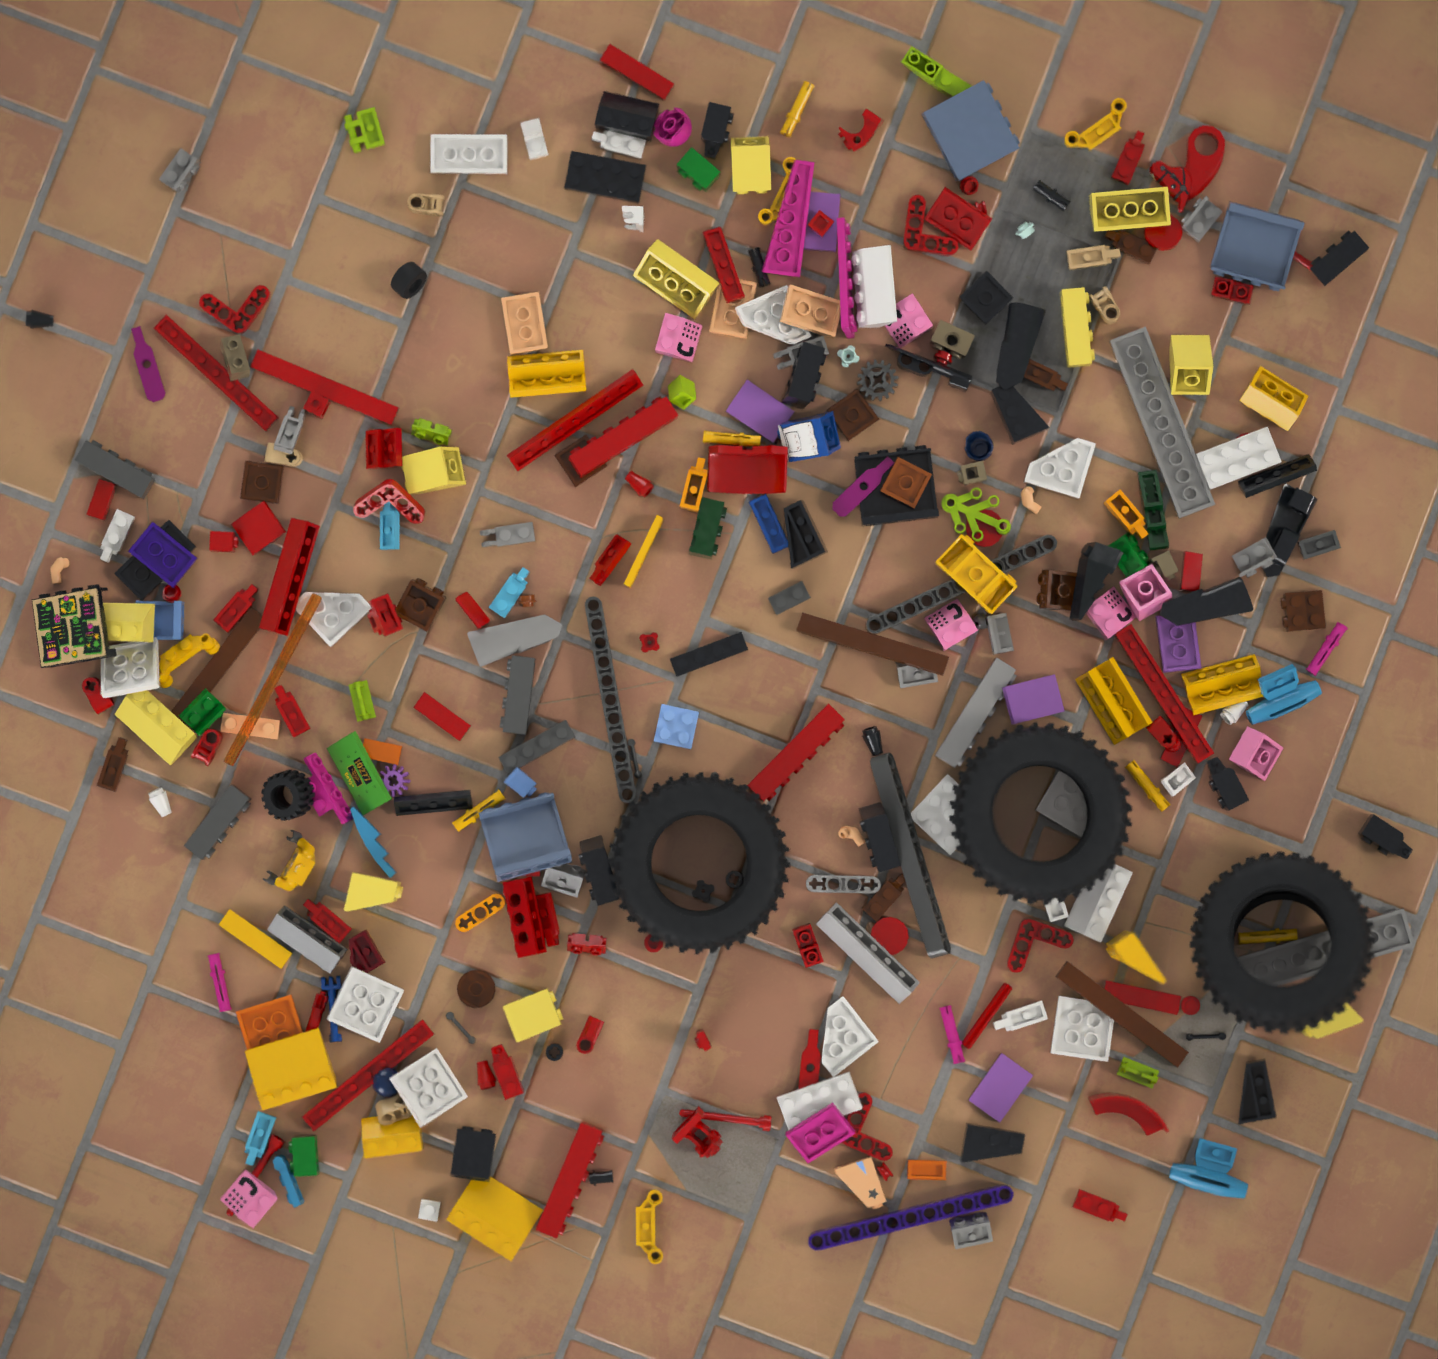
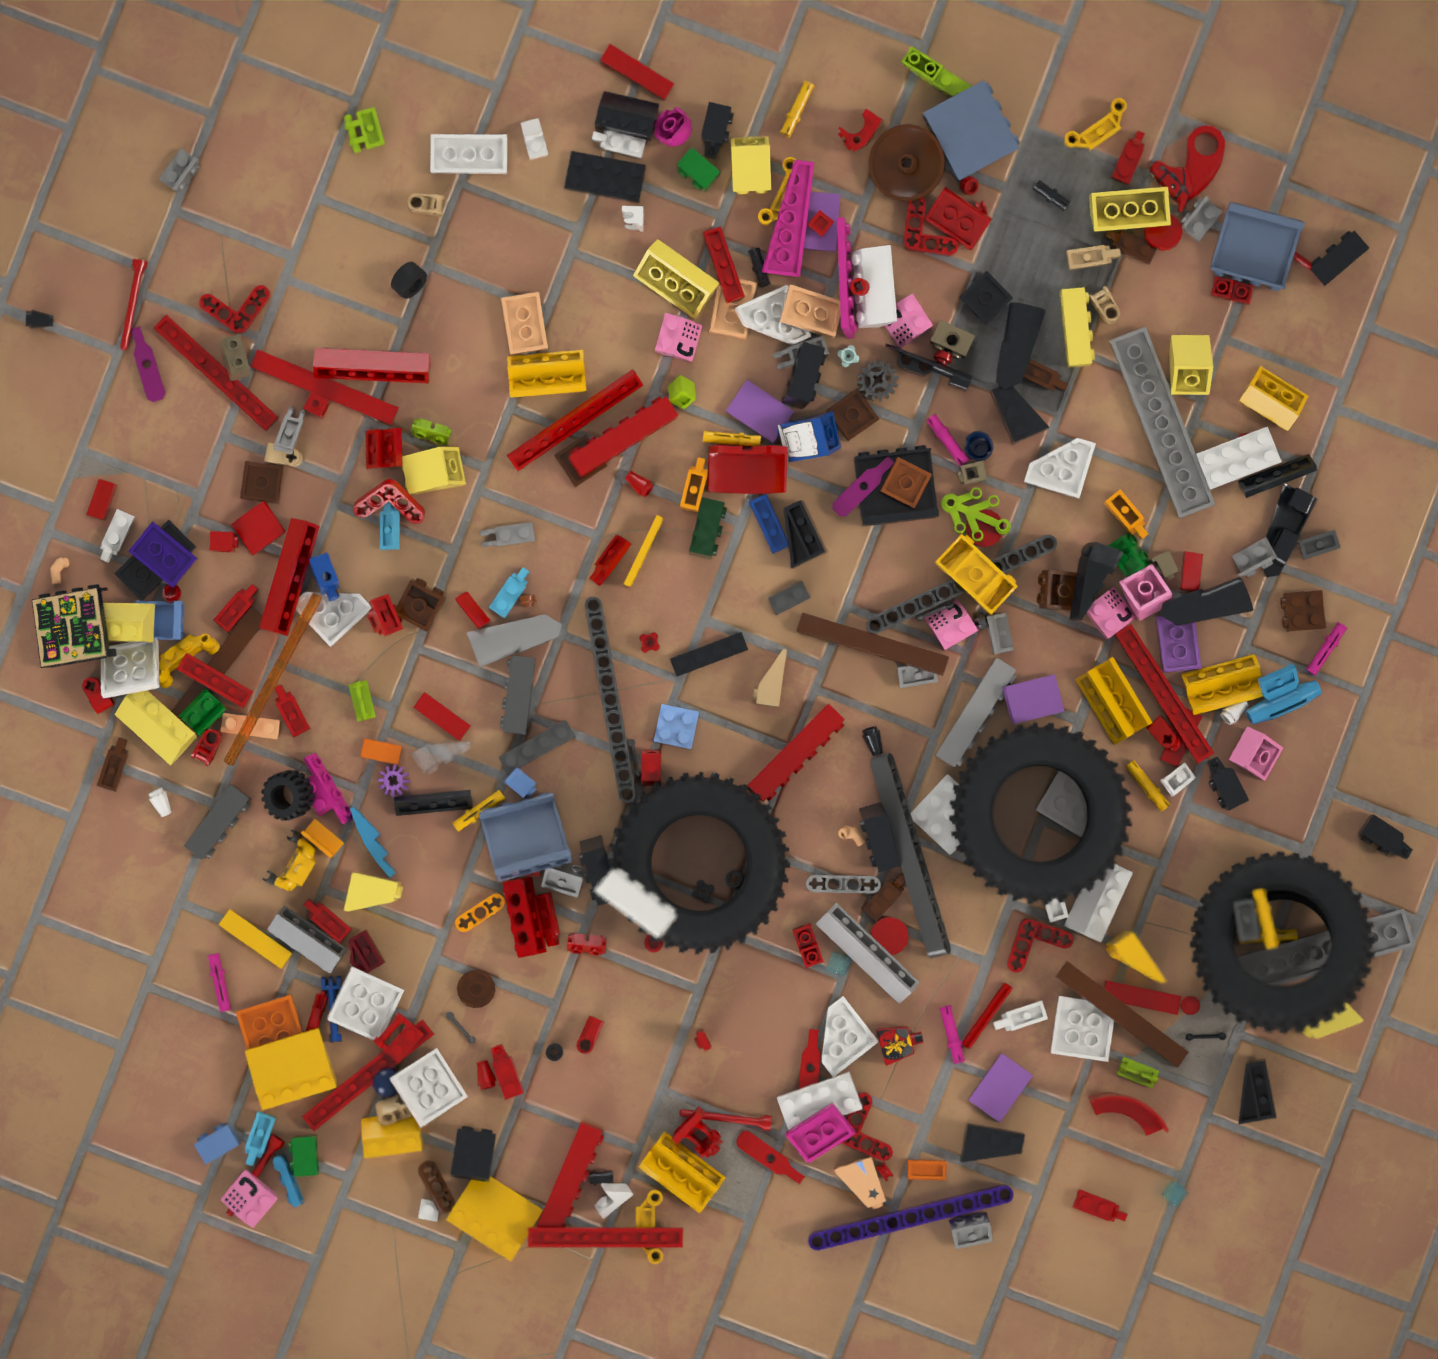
(114, 469): dark grey brick -> none
(138, 268): none -> red piece
(214, 680): none -> red plate
(218, 1143): none -> medium blue brick
(323, 838): none -> light orange panel
(325, 576): none -> blue torso
(359, 773): bright green tile -> none
(371, 365): none -> brick
(403, 1042): none -> red plate
(433, 754): none -> clear slope
(444, 1188): none -> reddish brown beam
(533, 1014): light yellow slope -> none
(605, 1237): none -> red plate
(616, 1195): none -> white slope
(636, 902): none -> white slope
(651, 767): none -> red torso
(682, 1172): none -> yellow slope
(760, 1150): none -> red piece
(770, 687): none -> tan slope
(838, 963): none -> clear light blue plate
(854, 289): none -> red bush
(897, 1043): none -> torso
(906, 162): none -> reddish brown dish
(946, 438): none -> dark pink pin
(949, 604): none -> dark grey hinge
(1025, 230): light aqua plate -> none
(1027, 500): light nougat arm -> none
(1153, 510): dark green slope -> none
(1175, 1193): none -> clear light blue plate
(1211, 1171): dark azure plate -> none
(1246, 920): none -> dark grey plate
(1264, 915): none -> yellow pin

